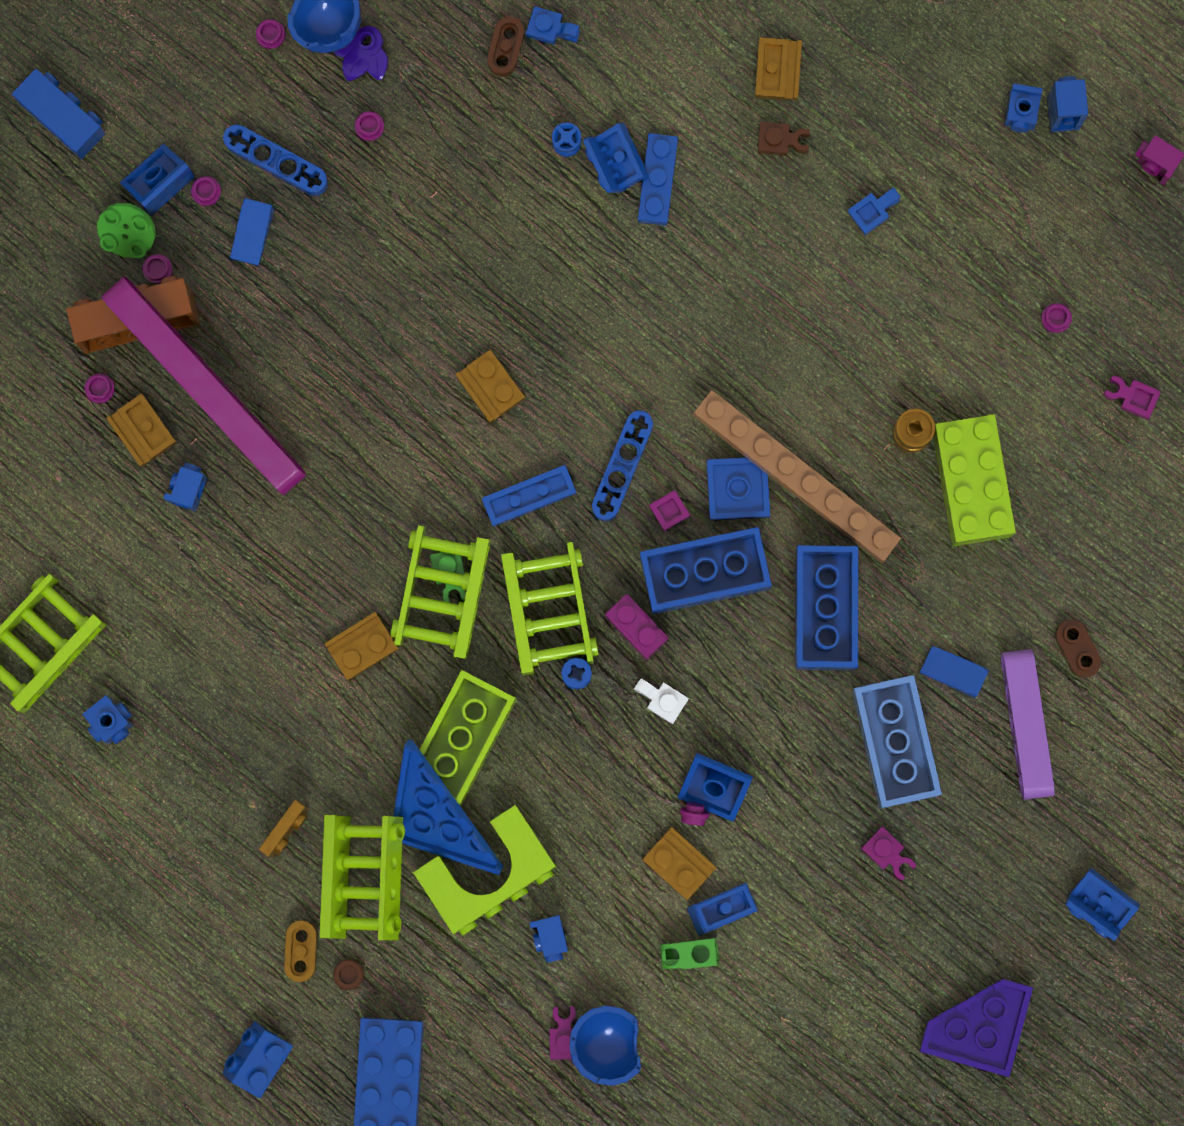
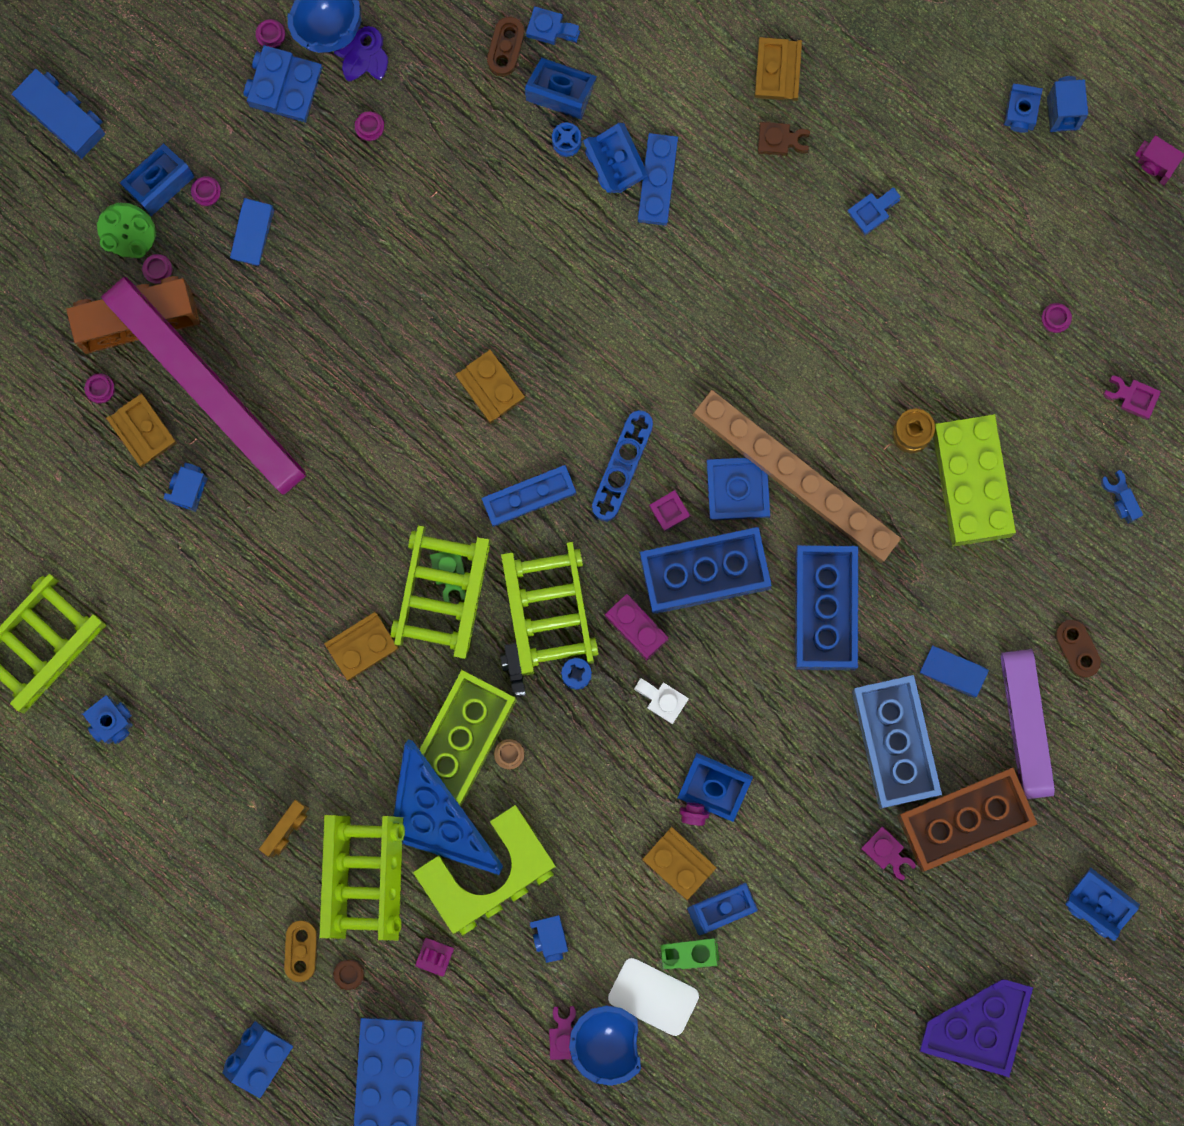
(277, 157): blue beam -> none
(282, 83): none -> blue plate
(434, 957): none -> magenta tile
(509, 754): none -> medium nougat plate
(511, 662): none -> black plate
(560, 88): none -> blue slope
(653, 996): none -> white sticker
(967, 819): none -> dark orange brick
(1126, 503): none -> blue plate

